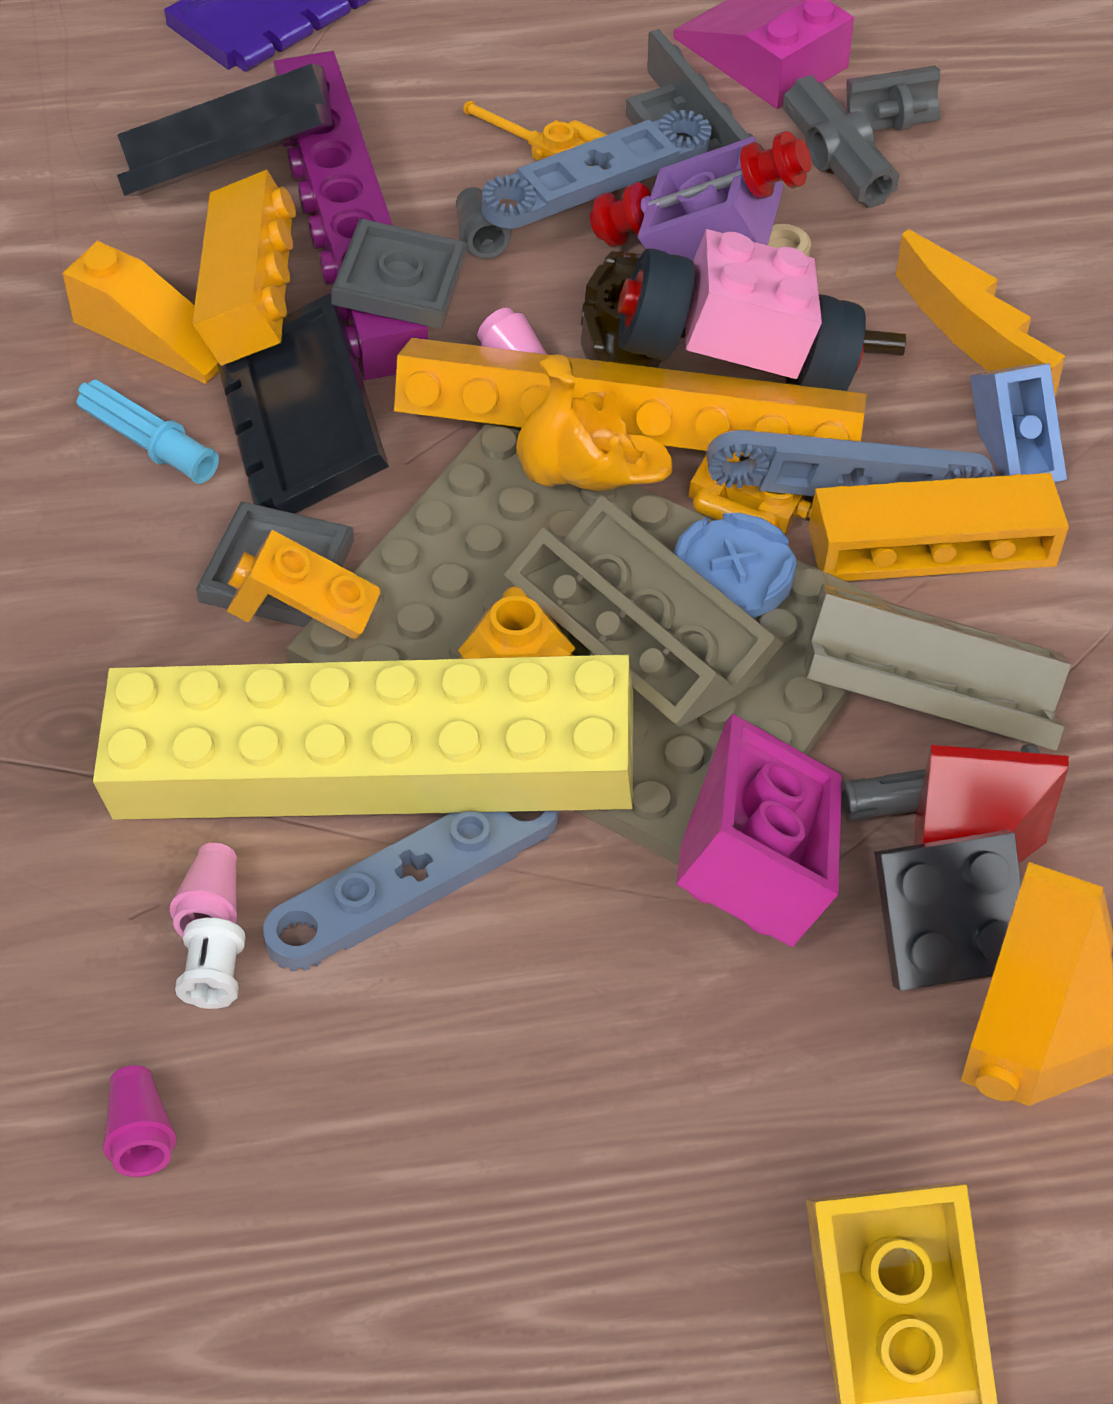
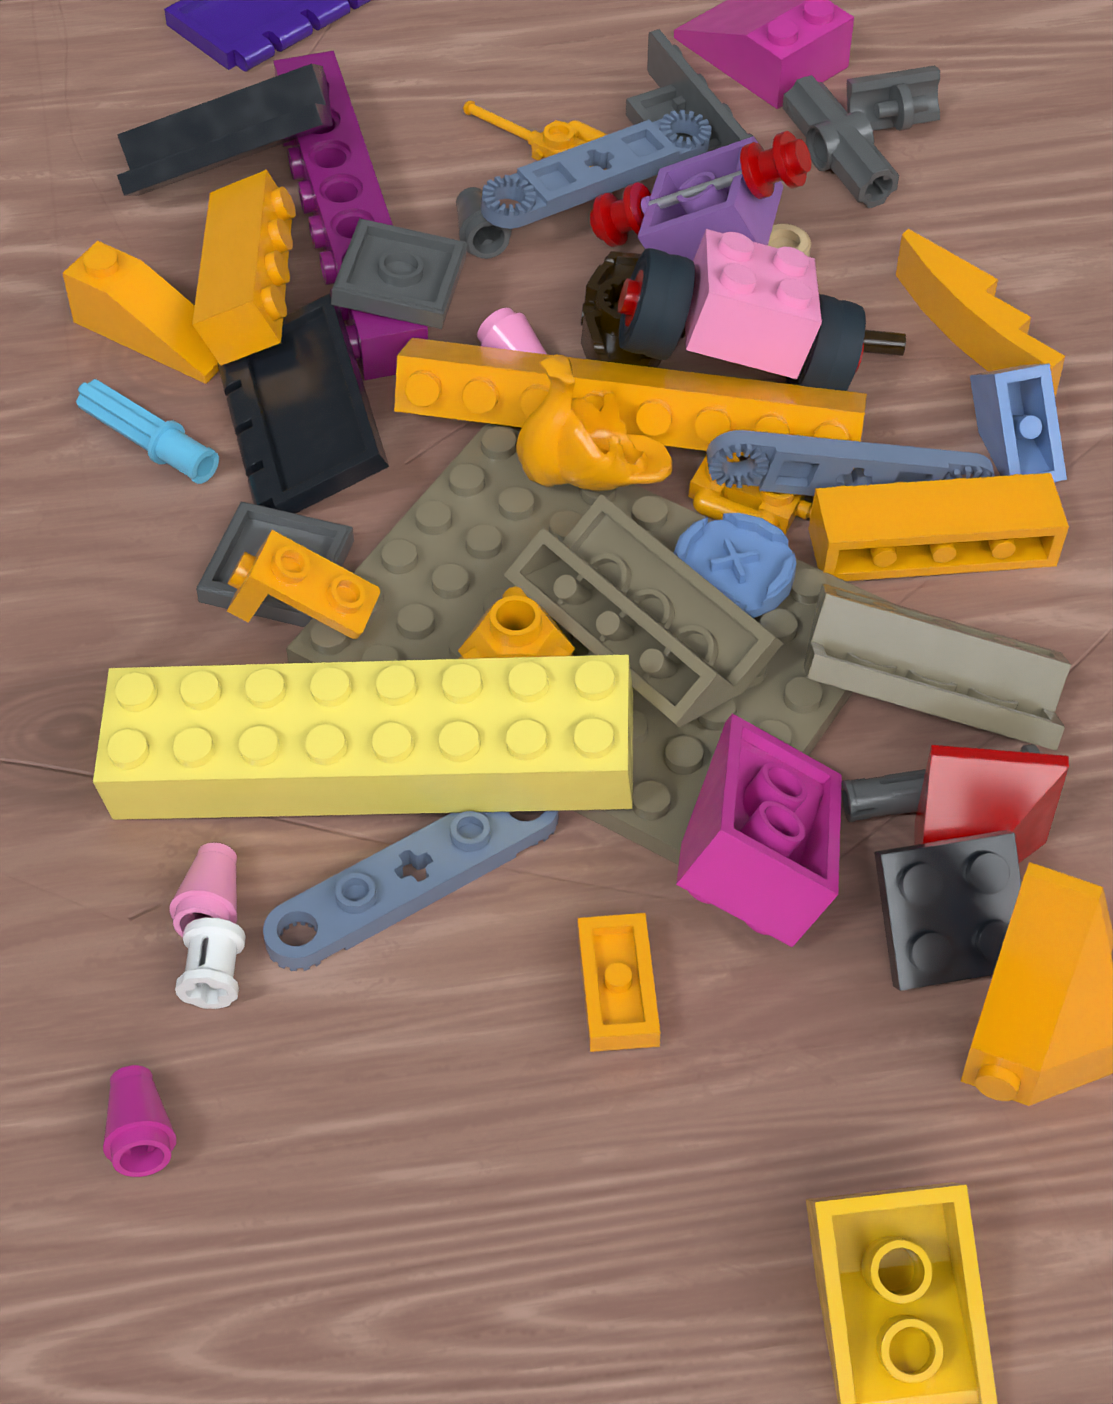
(618, 982): none -> light orange plate

